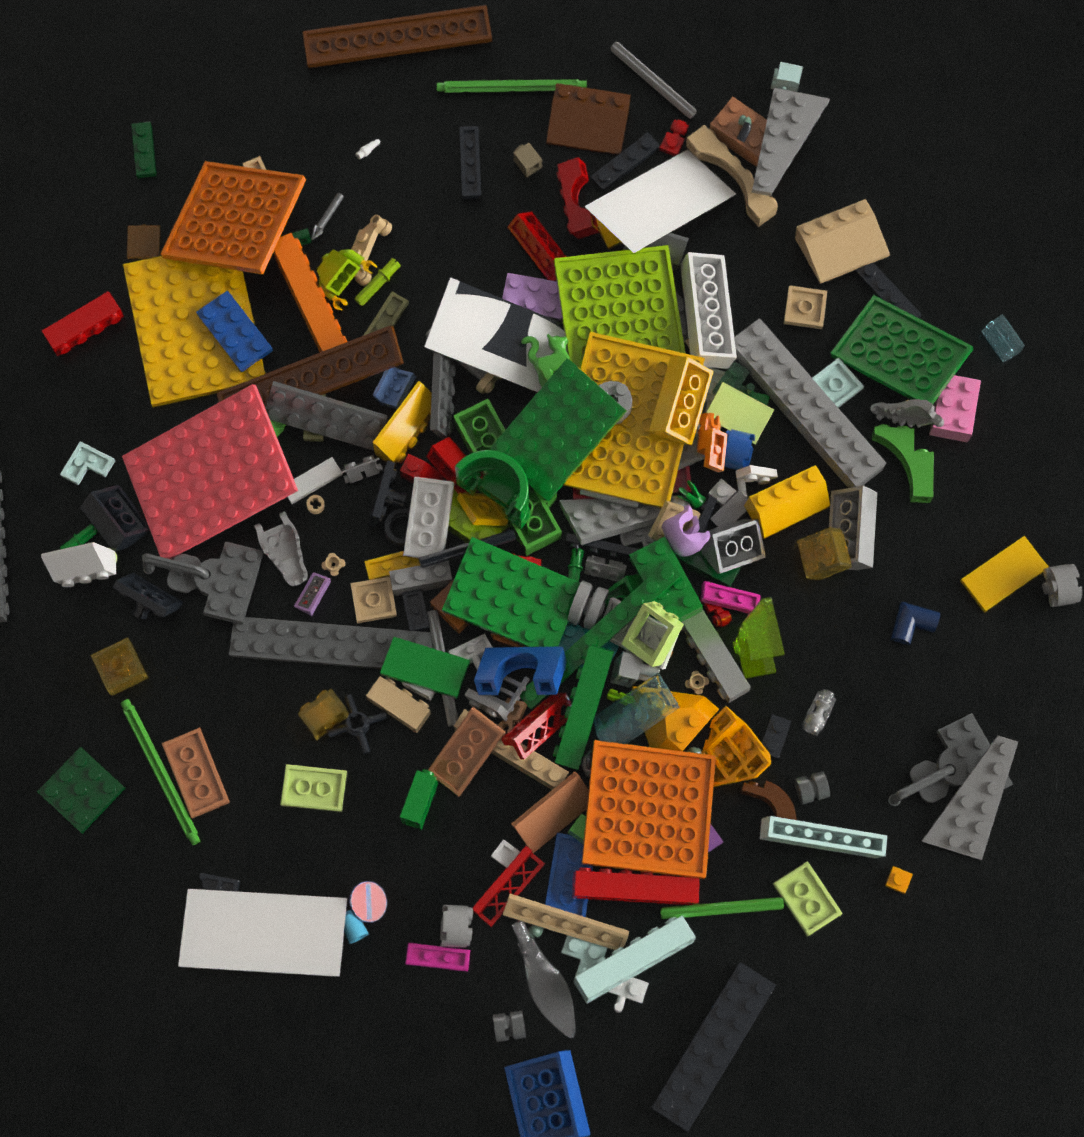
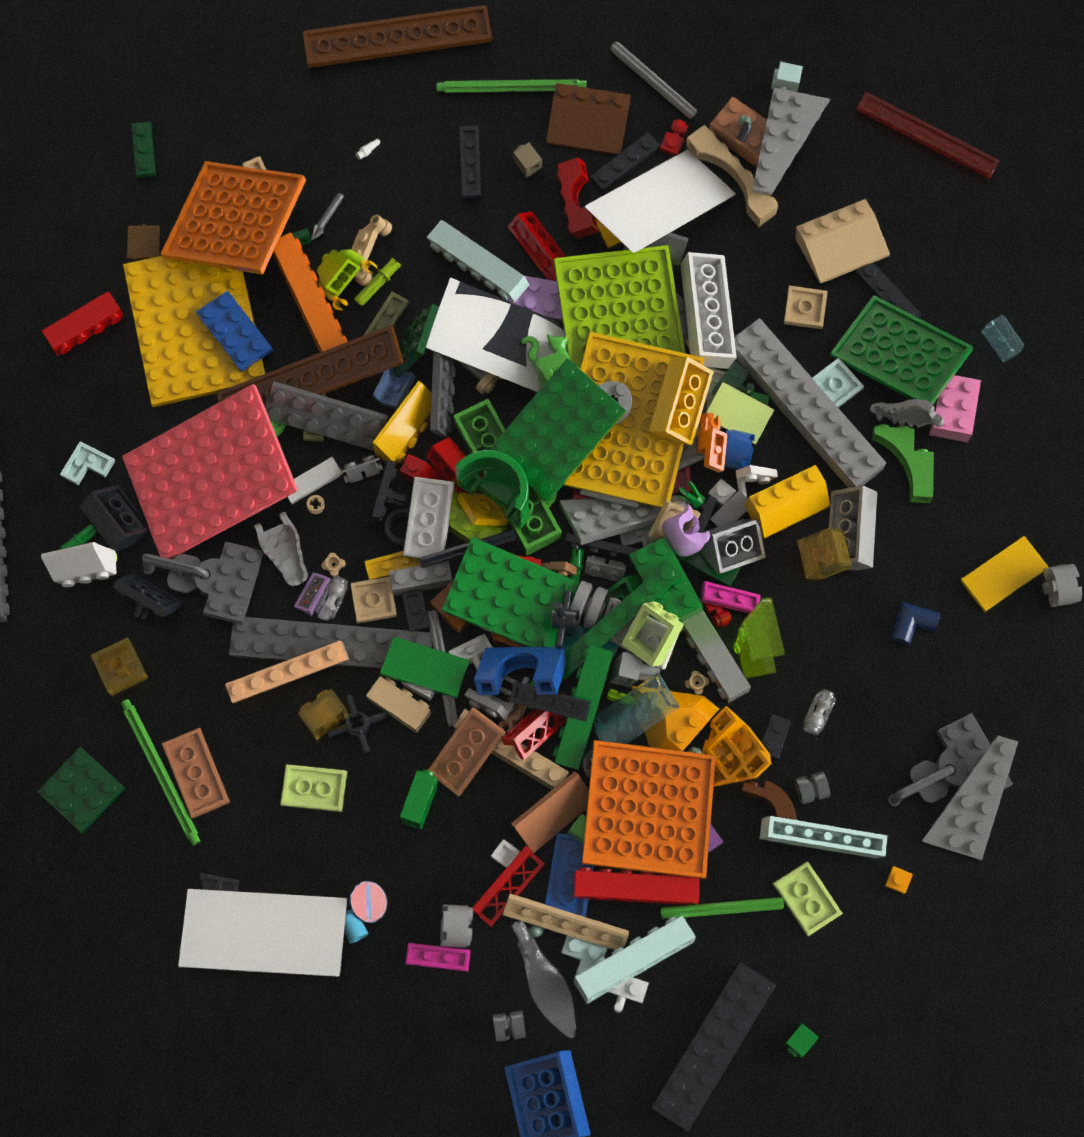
(287, 671): none -> light nougat brick
(335, 589): none -> clear piece
(416, 339): none -> dark green plate
(478, 261): none -> light aqua brick
(558, 704): none -> black plate
(562, 568): none -> medium nougat plate
(564, 619): none -> black bar
(800, 1041): none -> green brick
(927, 135): none -> clear red plate

